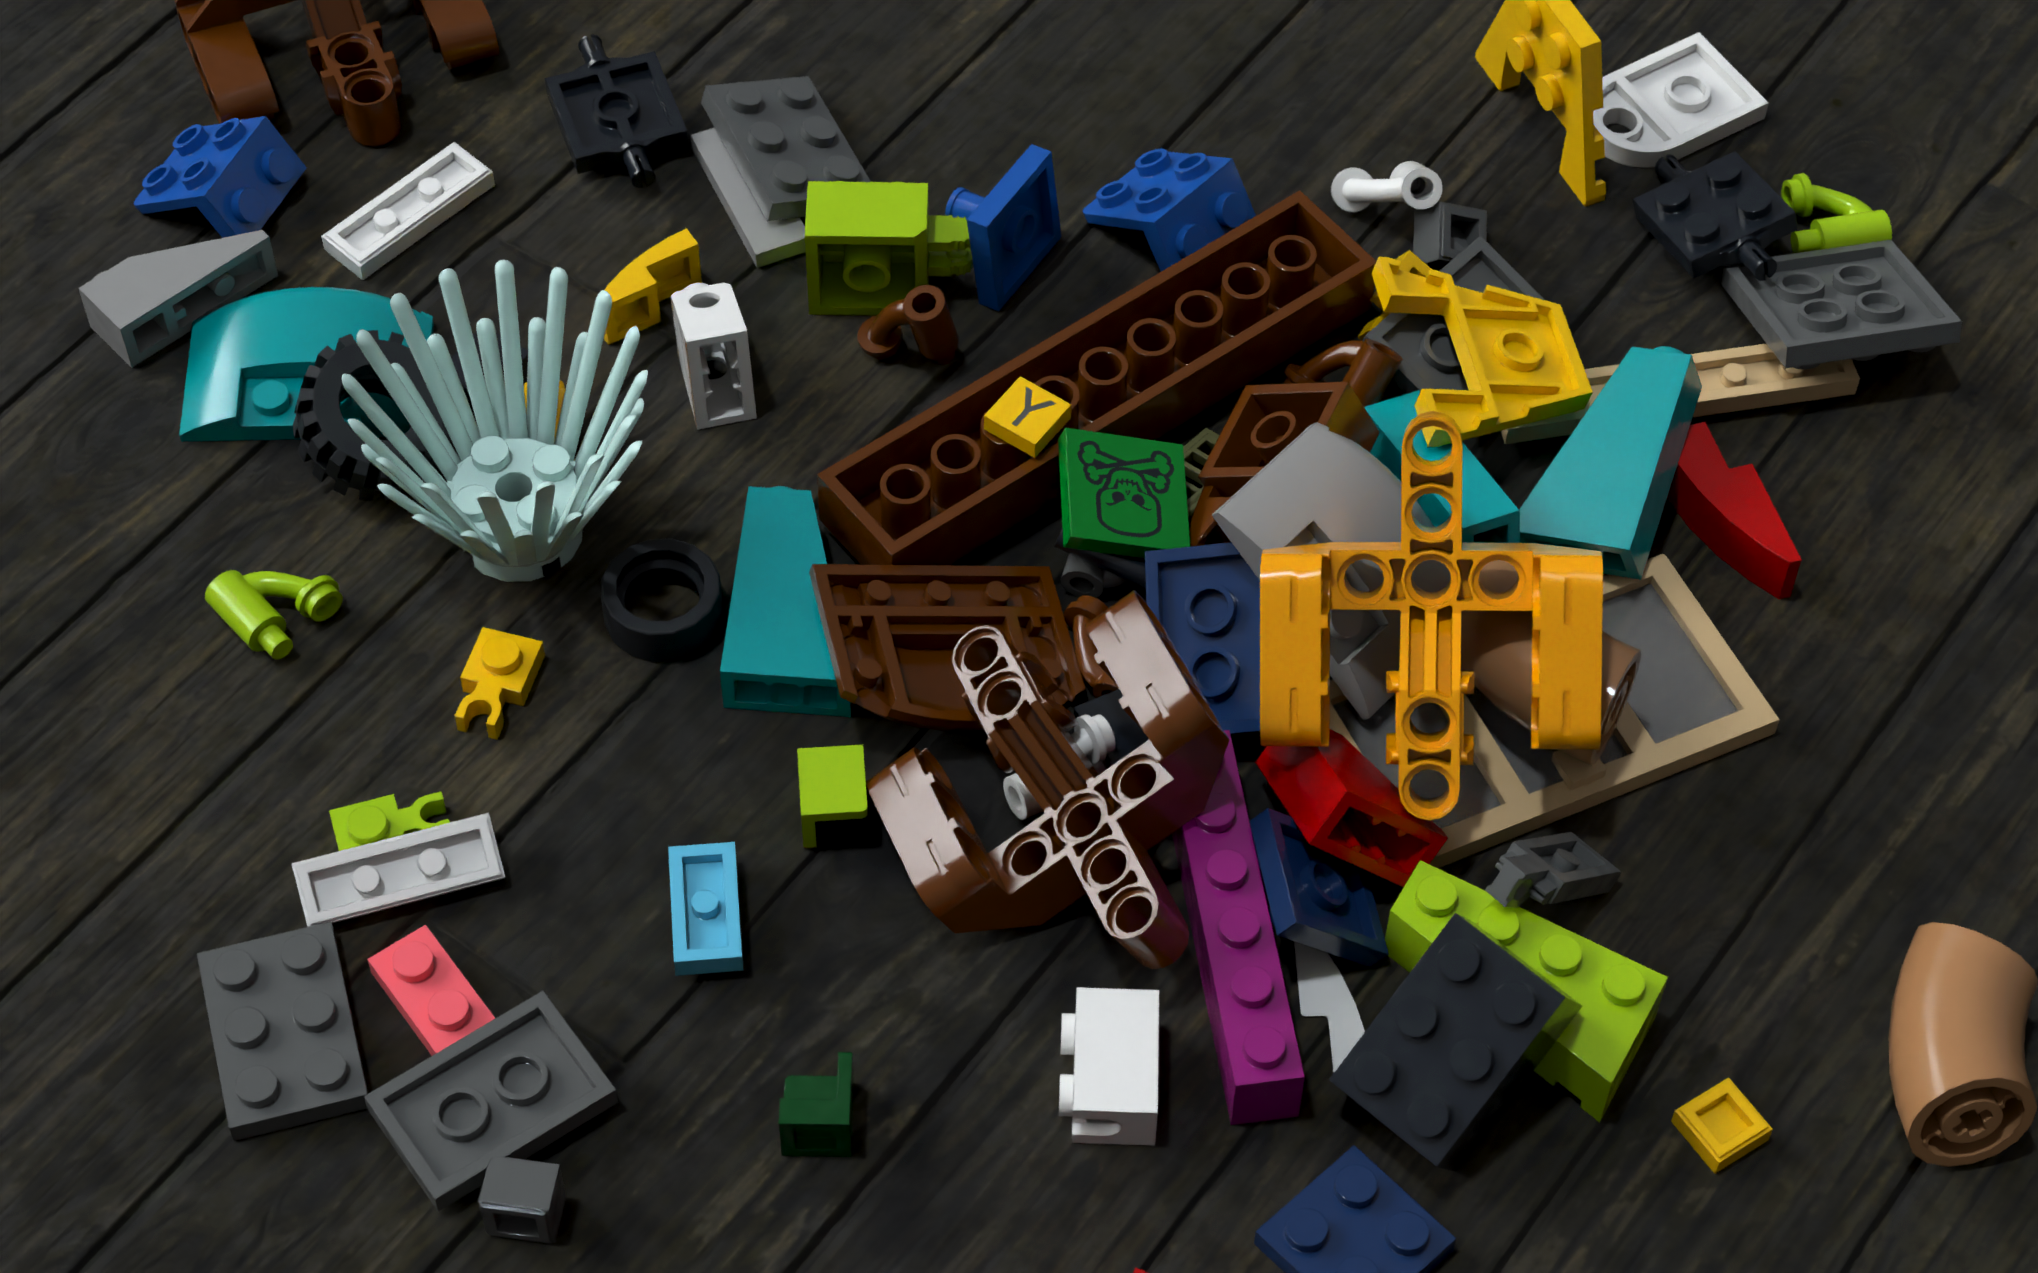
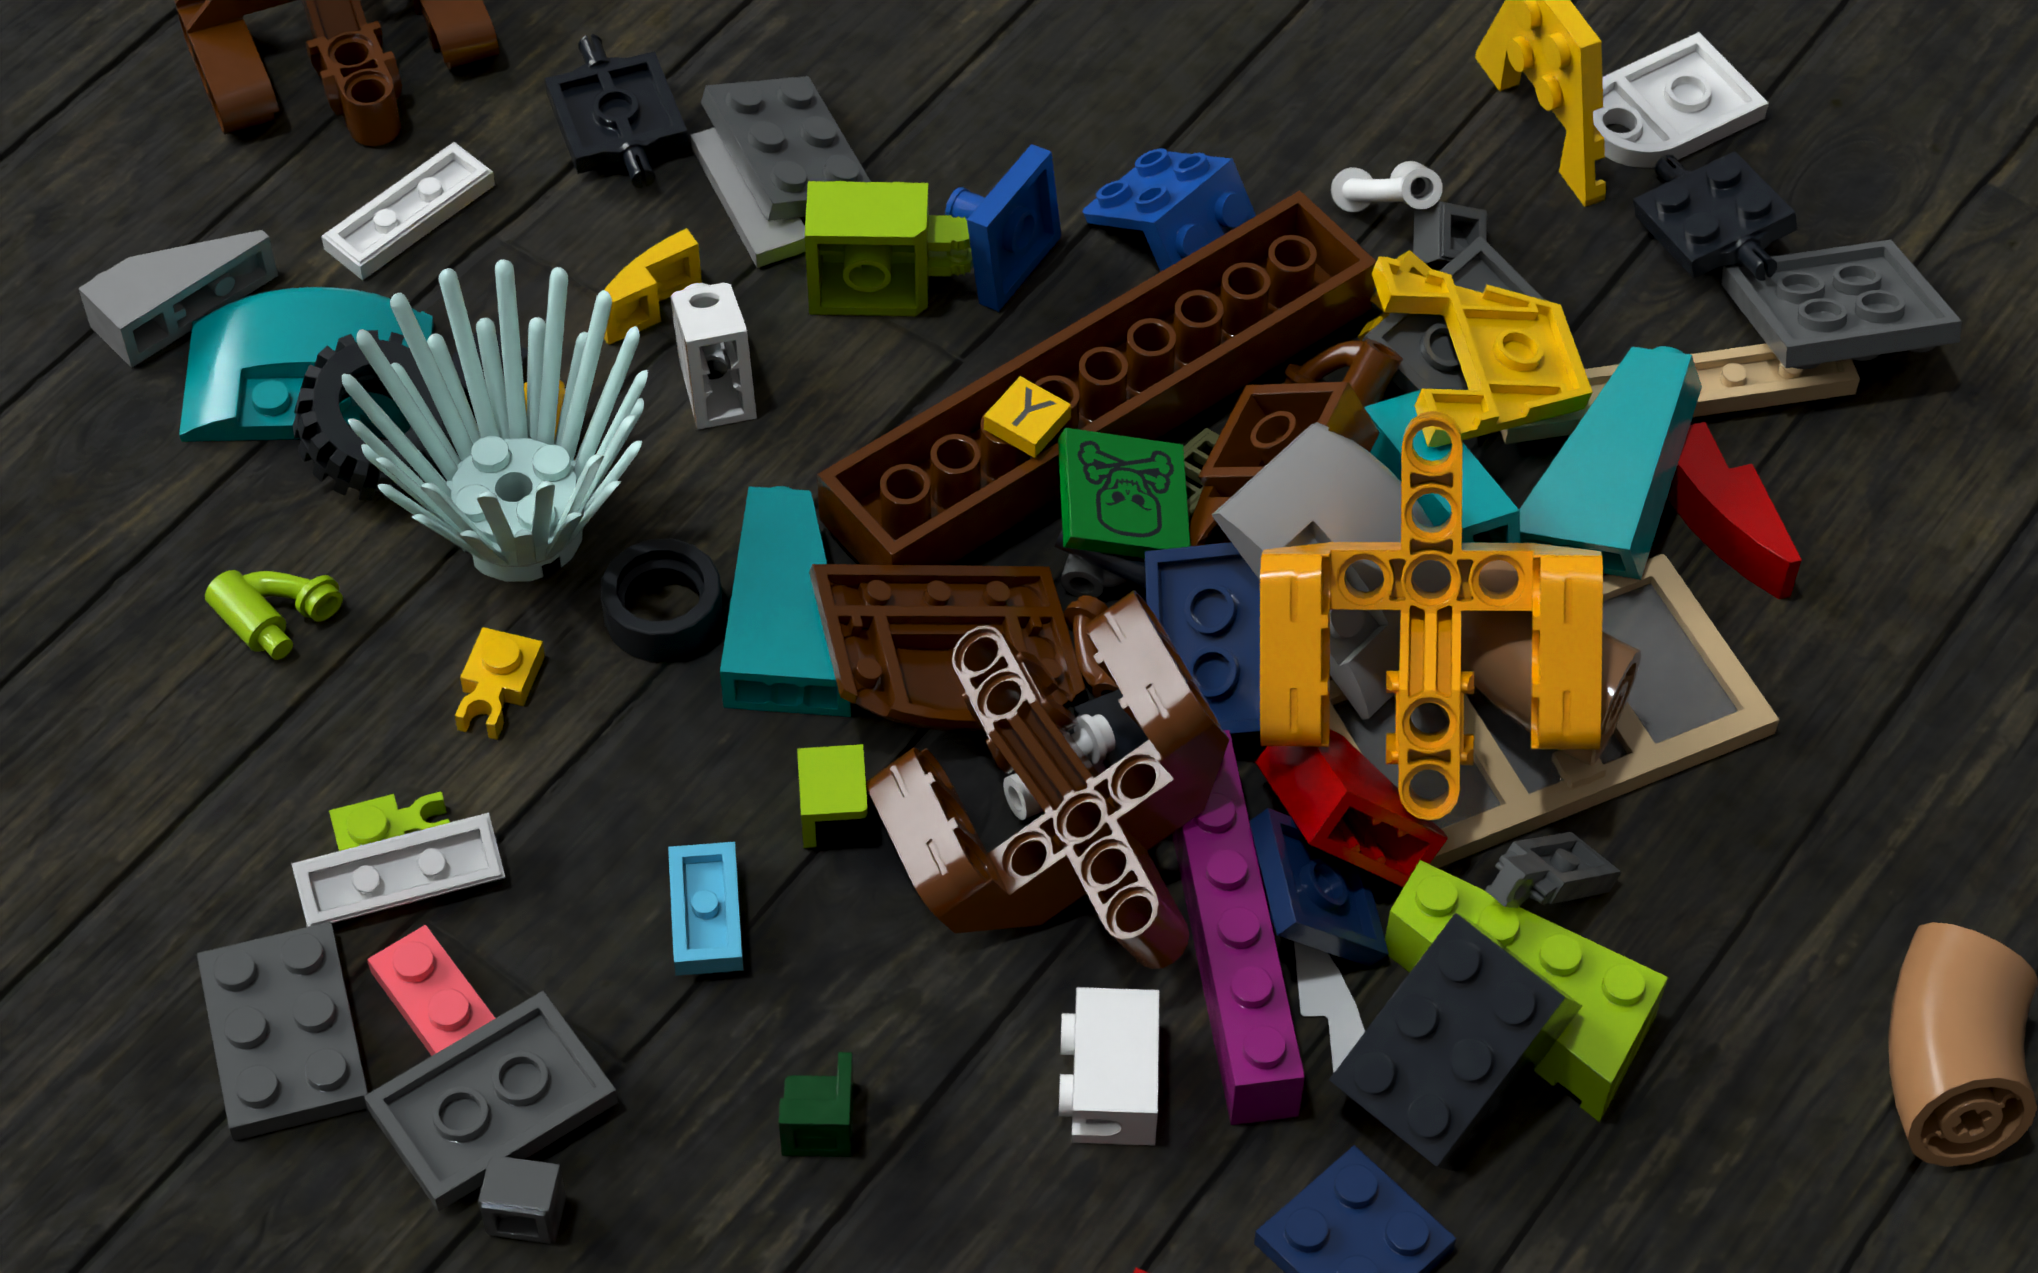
(226, 170): blue bracket -> none
(928, 318): reddish brown plant -> none
(1721, 1125): yellow tile -> none
(1852, 226): lime plant -> none

